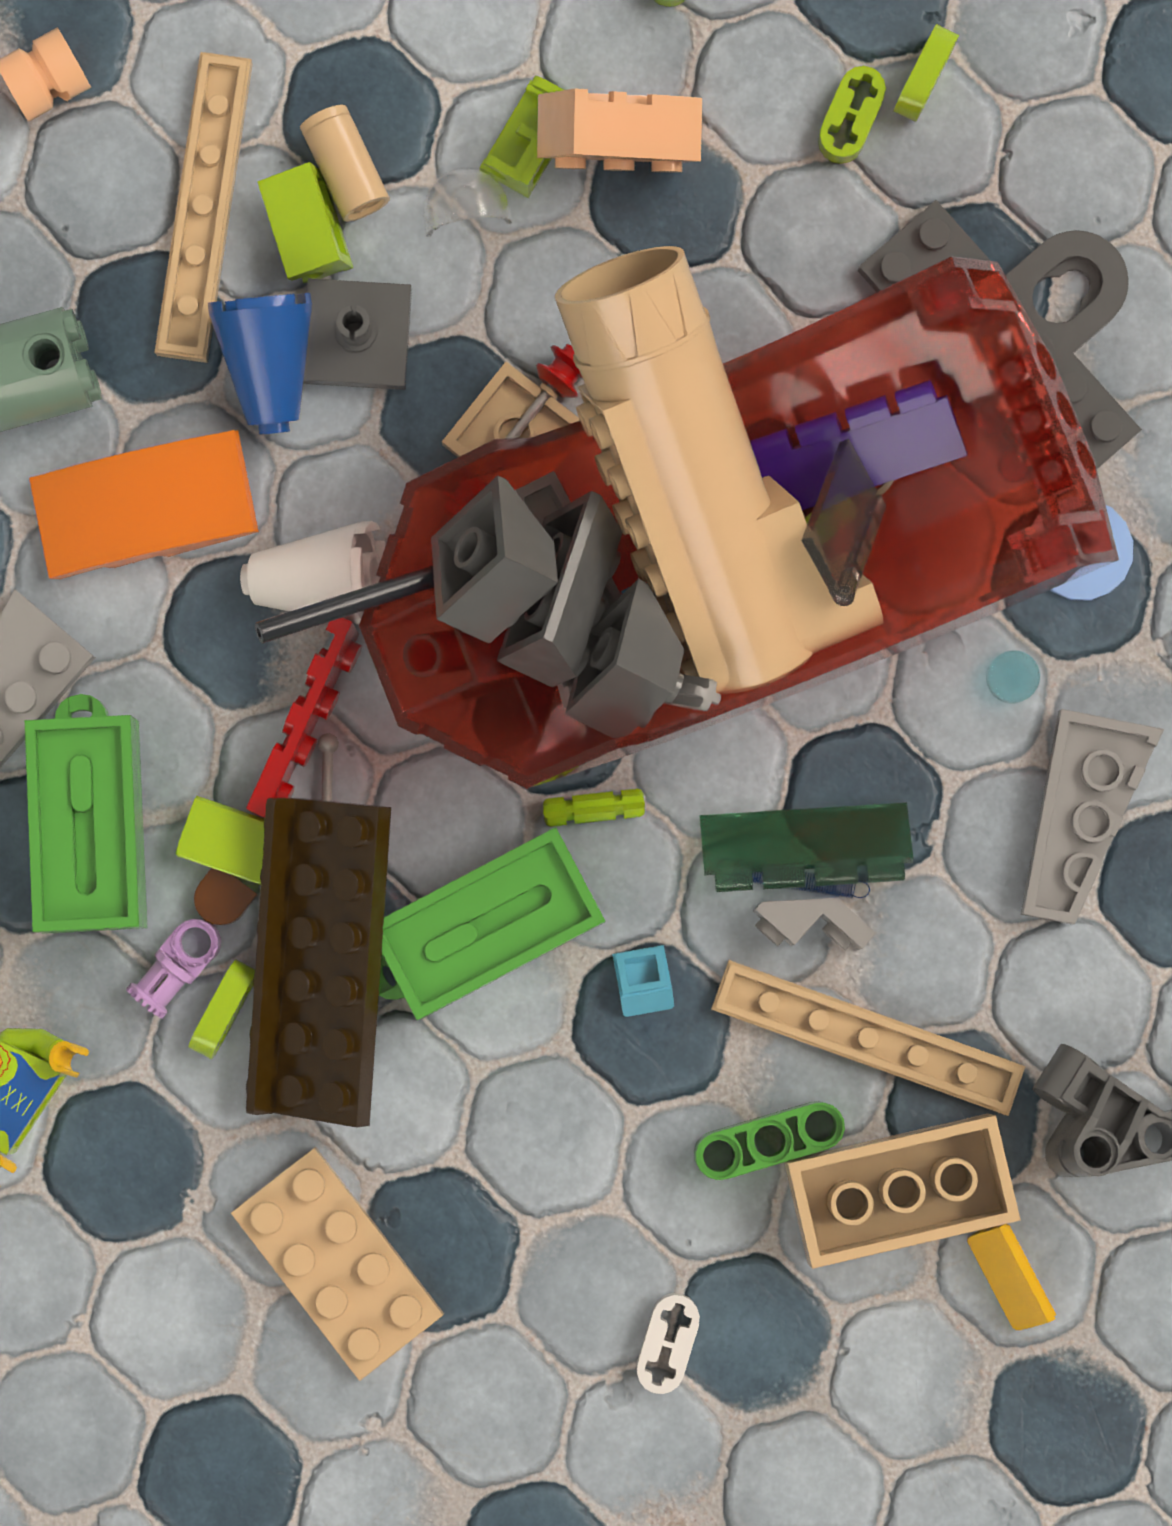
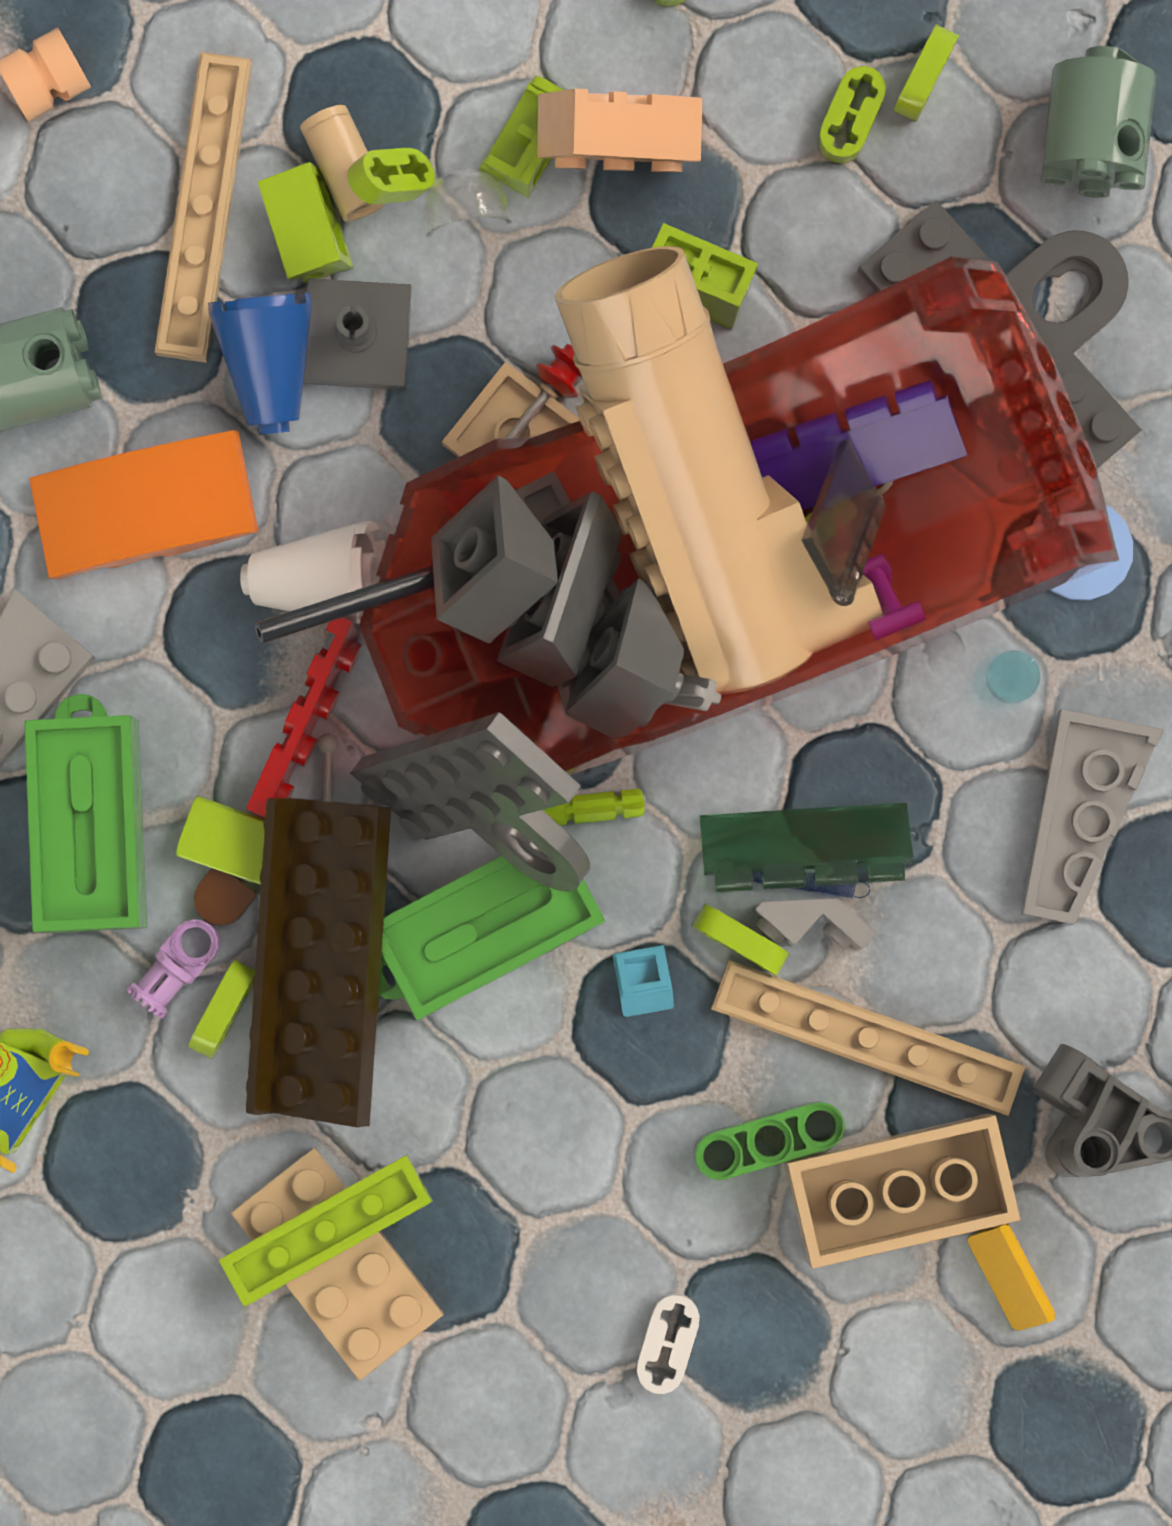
(325, 1230): none -> lime gear
(391, 175): none -> lime beam
(483, 781): none -> dark grey plate
(718, 274): none -> lime hinge
(740, 939): none -> lime beam
(894, 615): none -> magenta piece
(1099, 122): none -> sand green cylinder

